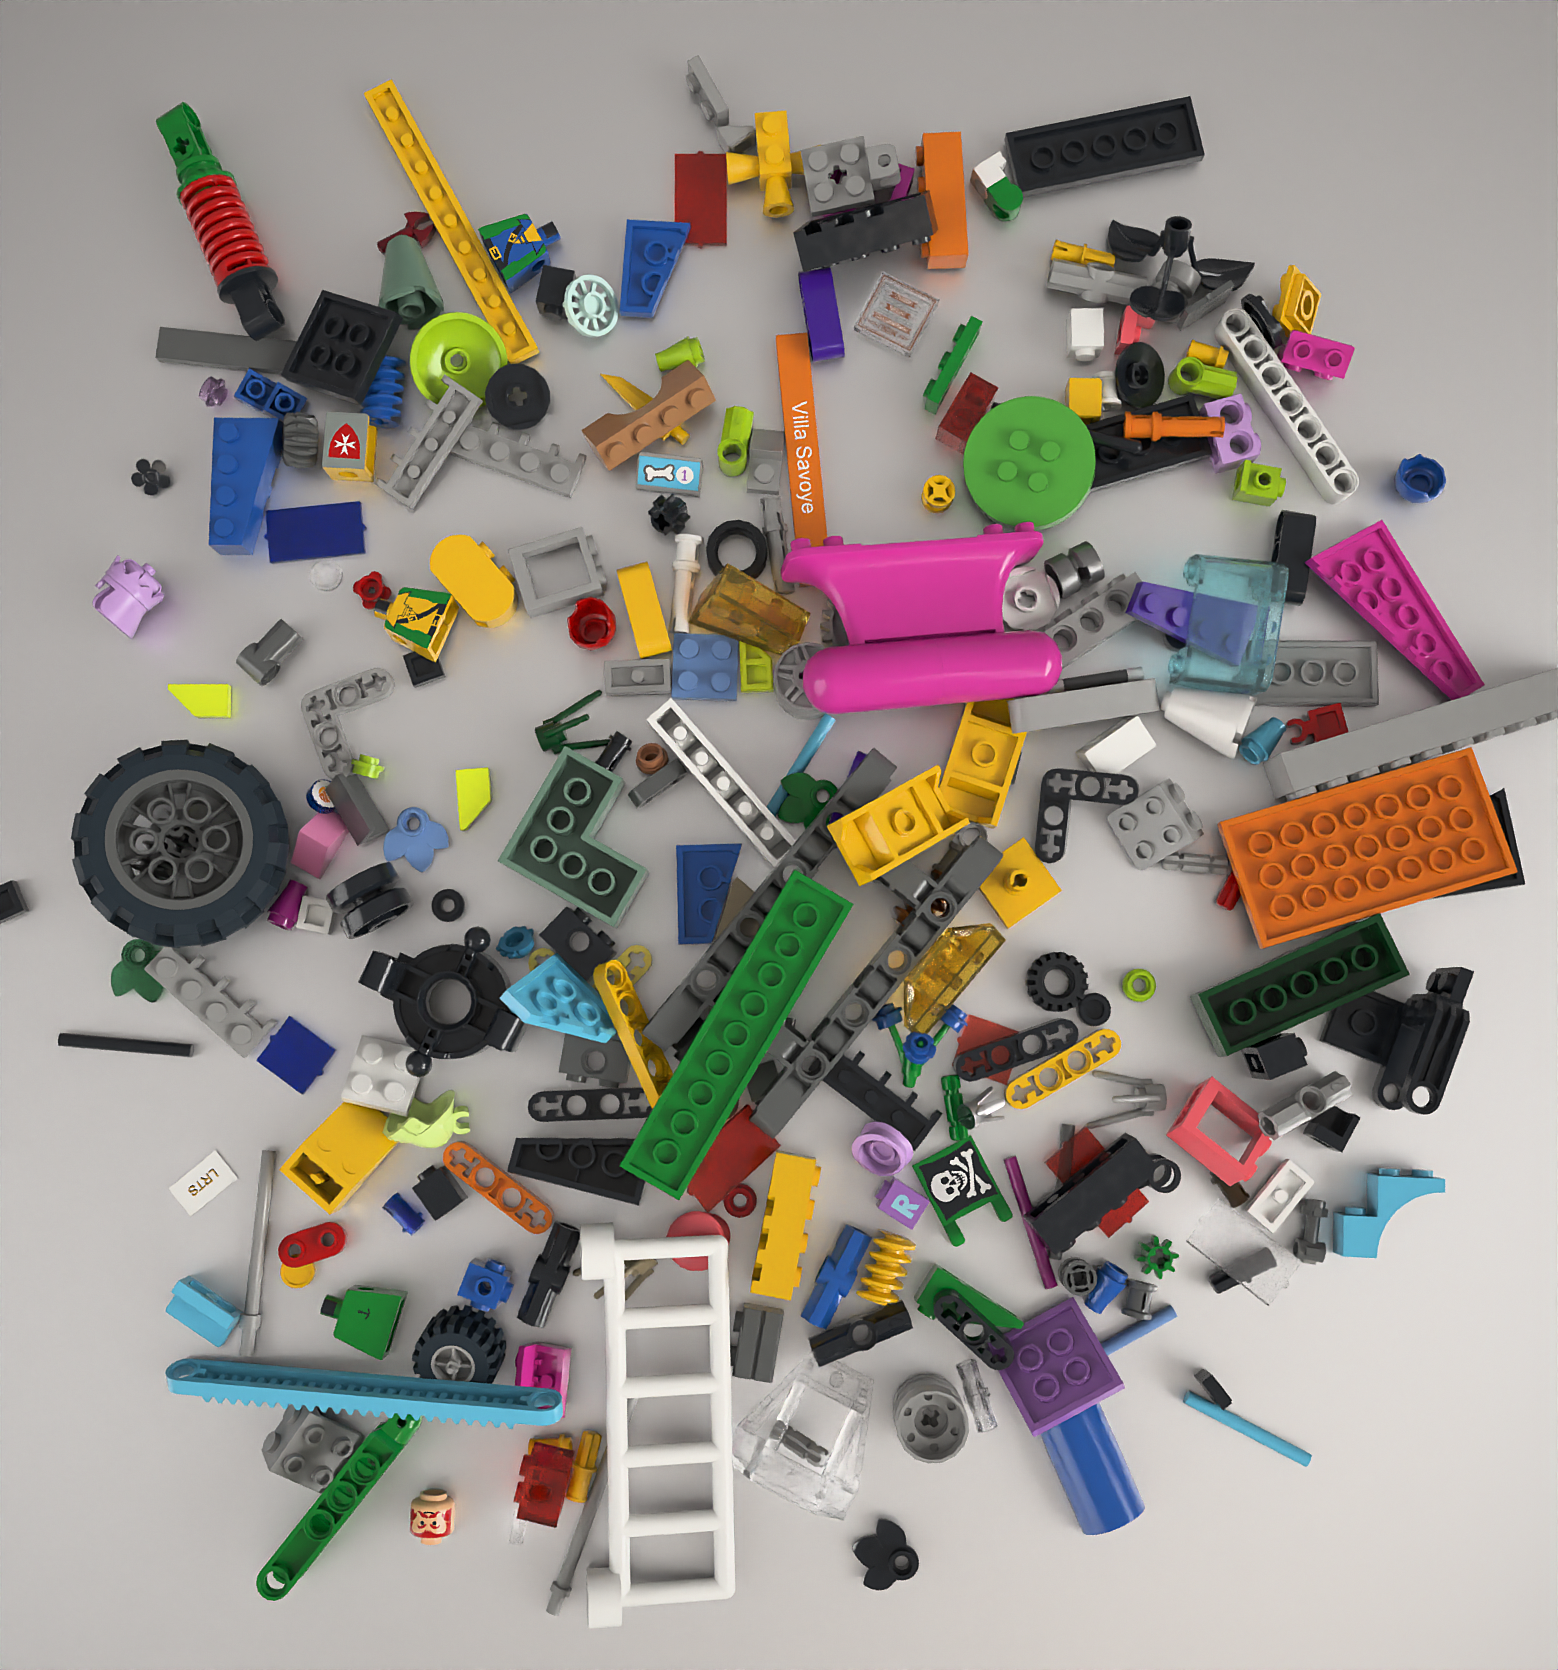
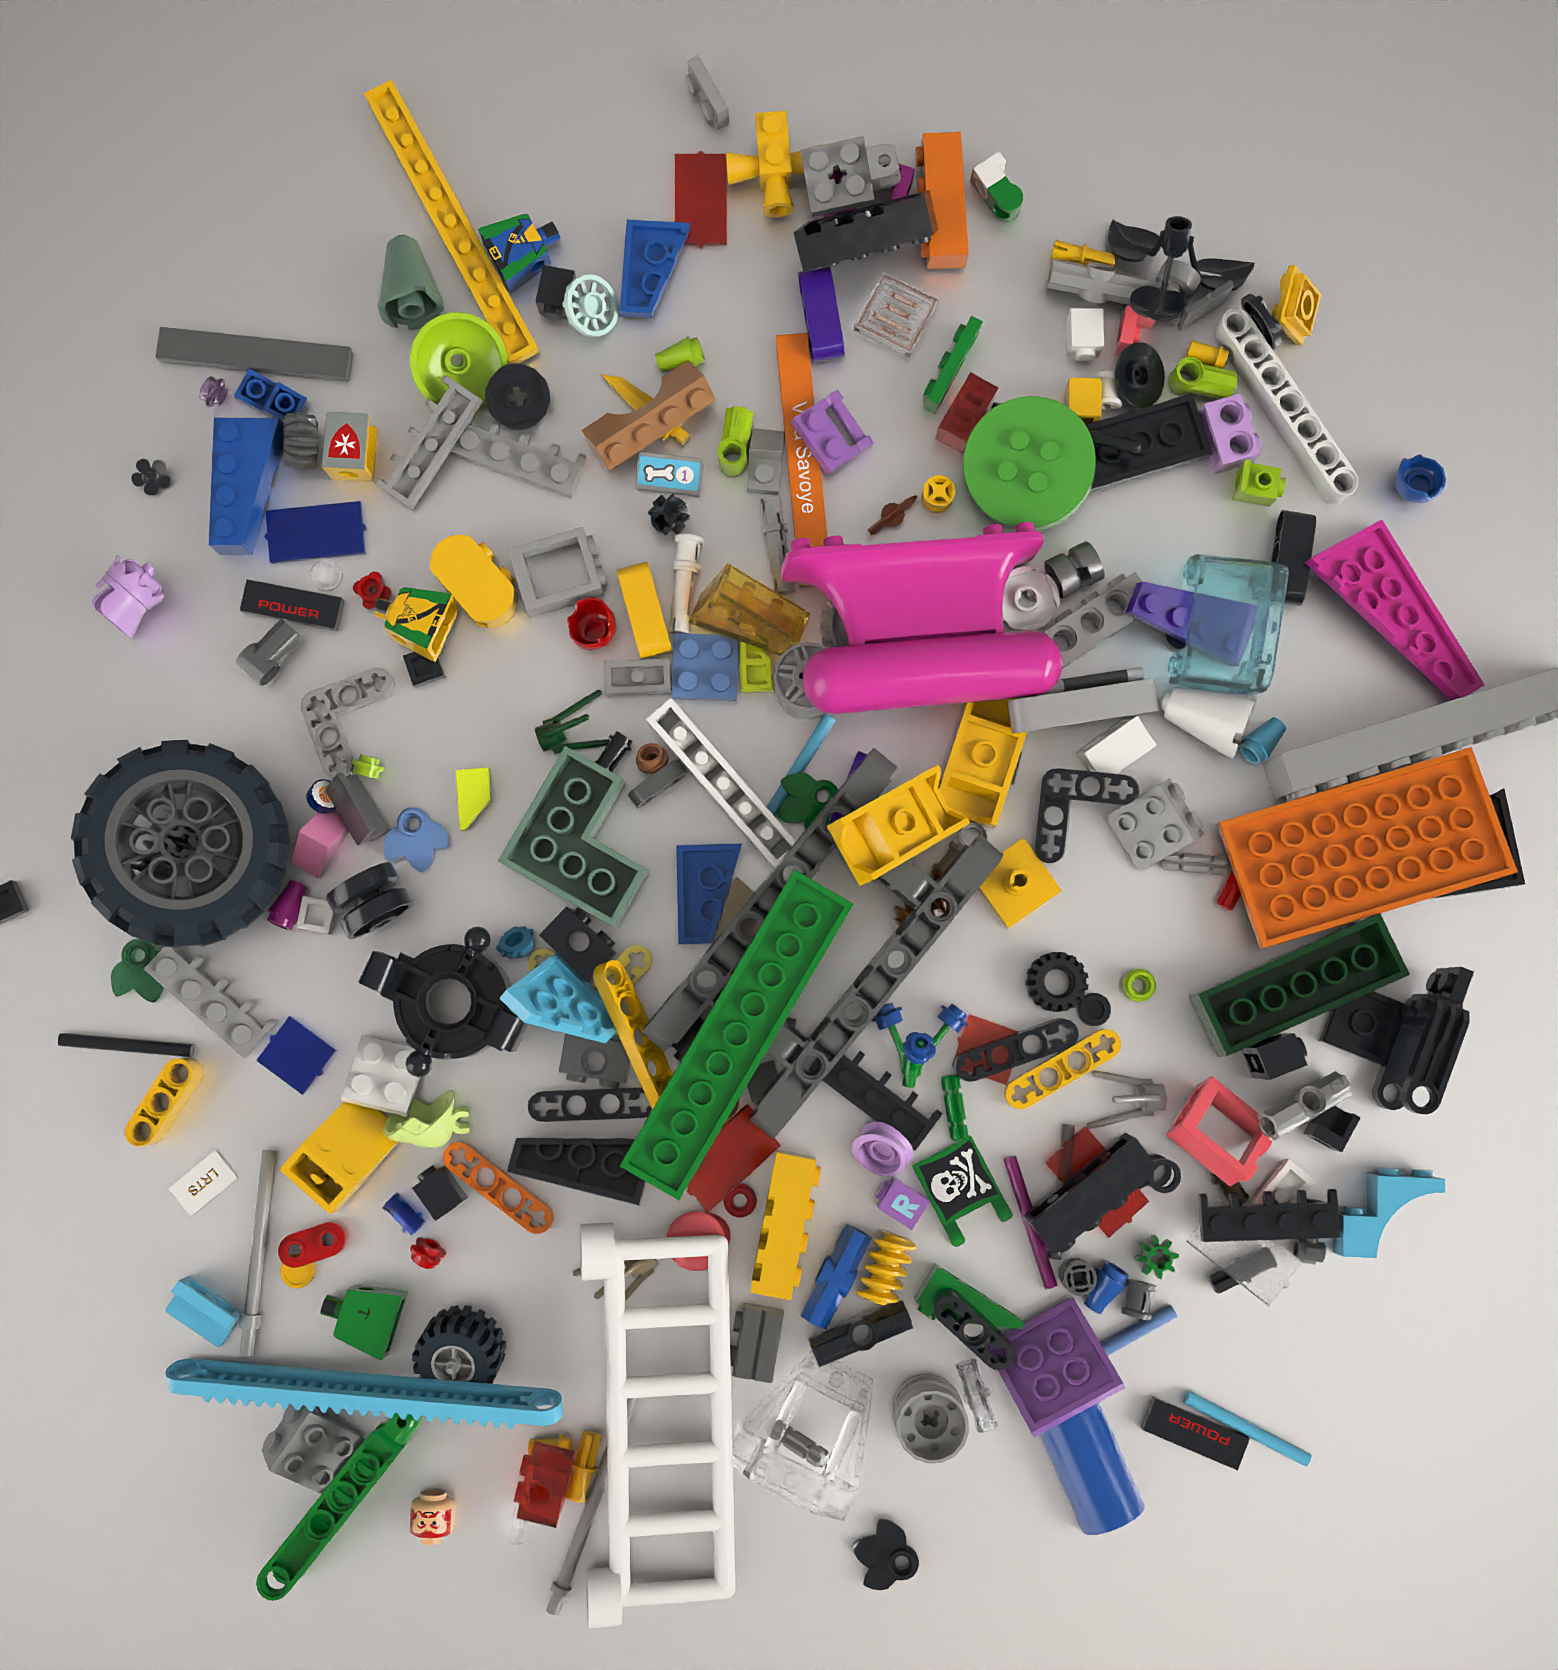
(149, 1108): none -> yellow beam
(204, 699): neon yellow tile -> none
(221, 224): piece -> none
(291, 605): none -> black tile
(341, 347): black plate -> none
(381, 396): blue piece -> none
(413, 219): dark red bar -> none
(427, 1253): none -> red plate
(438, 902): black plate -> none
(475, 1289): blue brick -> none
(544, 1367): dark pink bracket -> none
(549, 1274): black piece -> none
(736, 138): light grey slope -> none
(742, 528): black tyre -> none
(824, 438): none -> medium lavender plate
(892, 515): none -> copper piece
(946, 973): clear yellow wedge -> none
(972, 1114): flat silver piece -> none
(1104, 146): black plate -> none
(1158, 426): orange pin -> none
(1195, 1433): none -> black tile
(1213, 1389): black tile -> none
(1269, 1220): none -> black hinge
(1316, 353): dark pink bracket -> none
(1321, 723): red plate -> none
(1323, 674): light grey tile -> none

